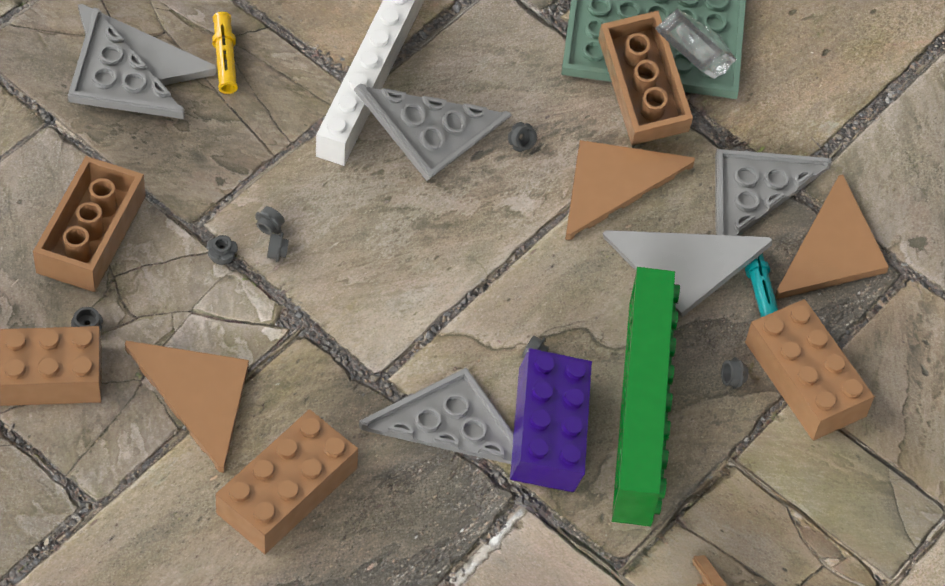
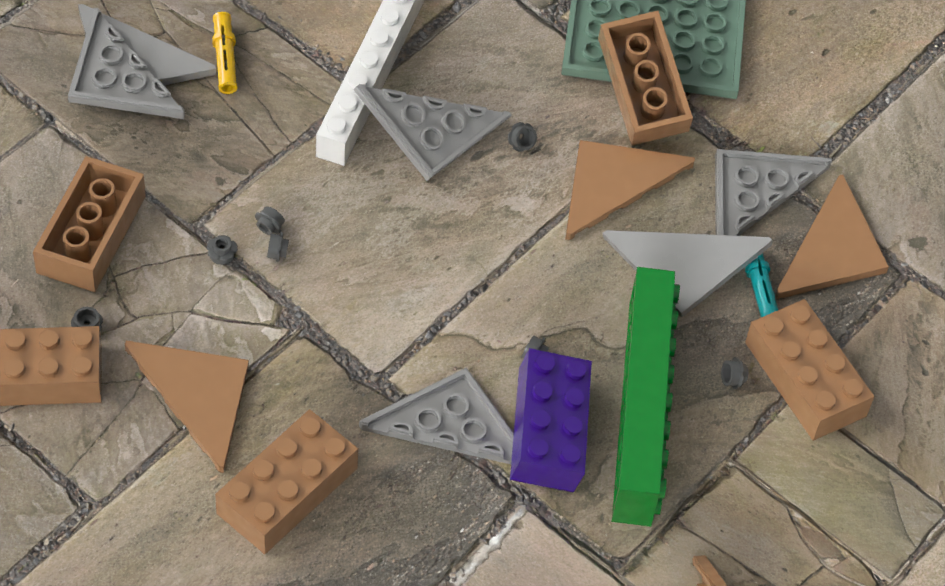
(697, 43): clear slope -> none

